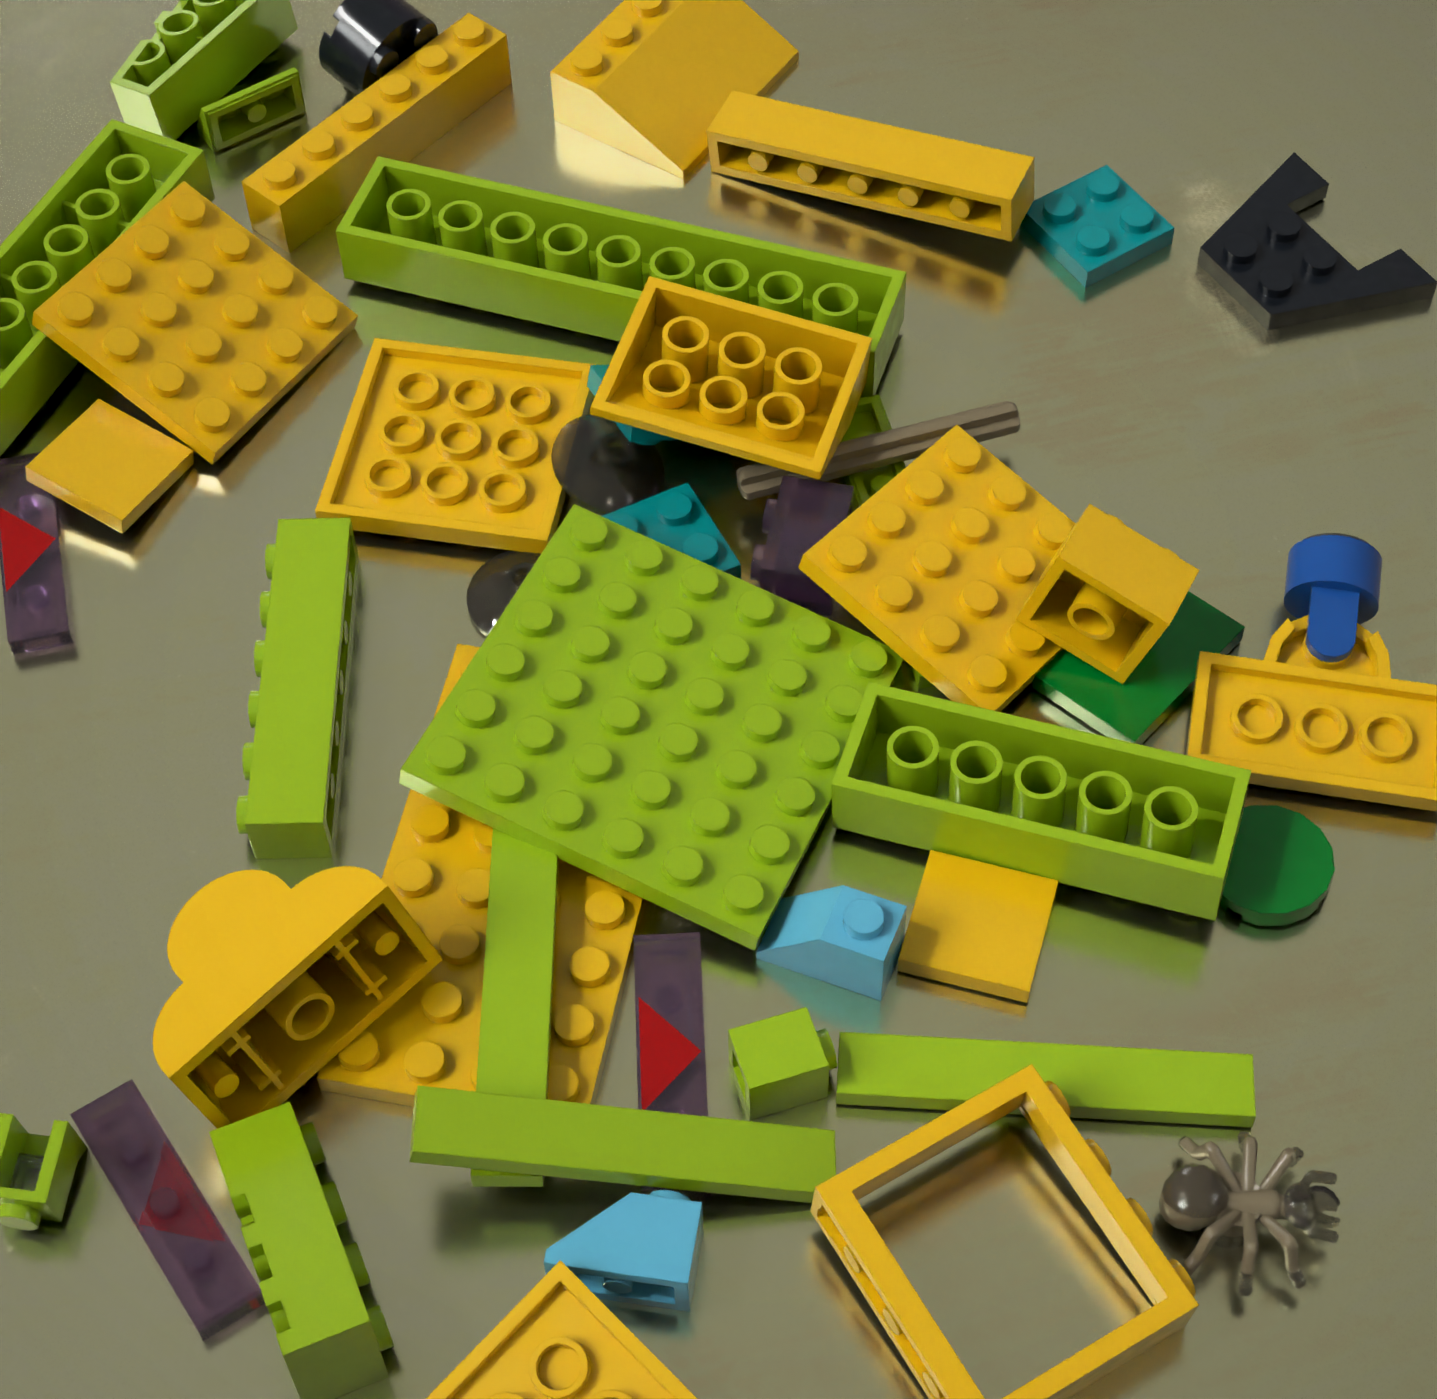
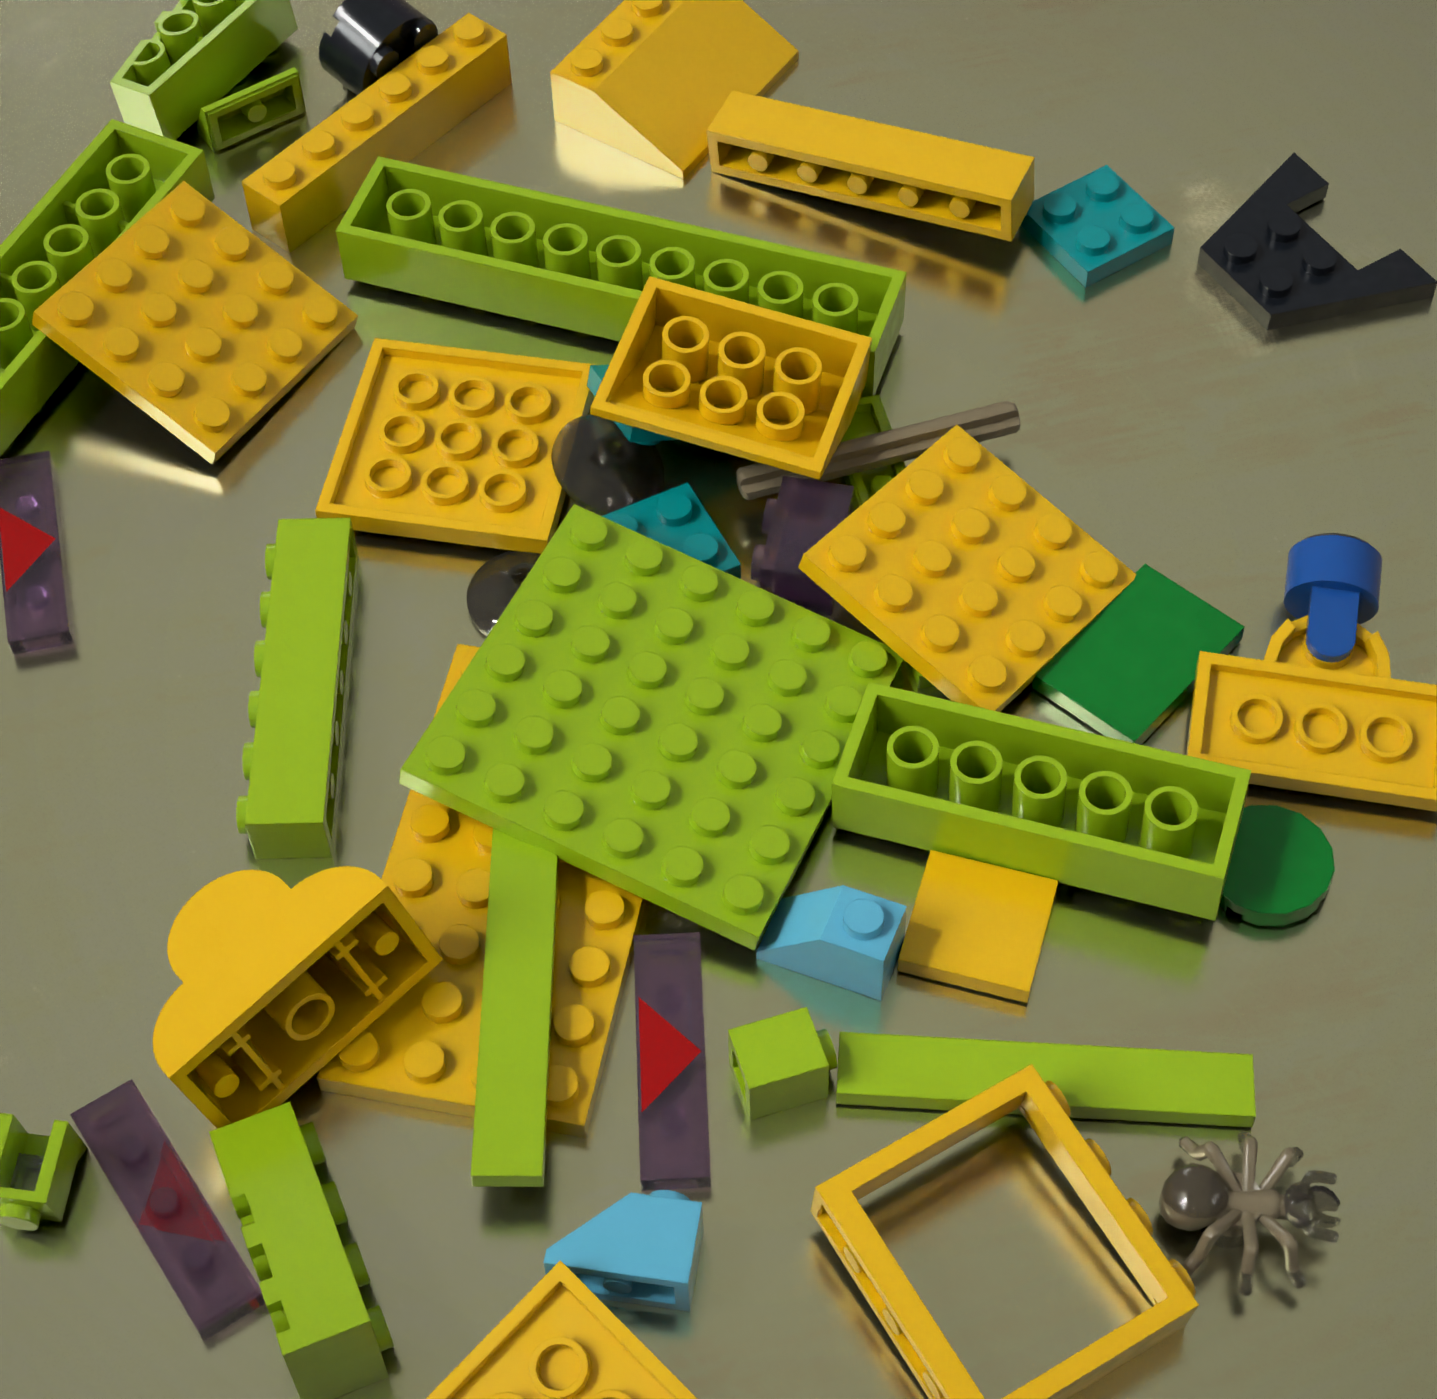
(110, 465): yellow tile -> none
(619, 1145): lime tile -> none
(1107, 594): yellow brick -> none

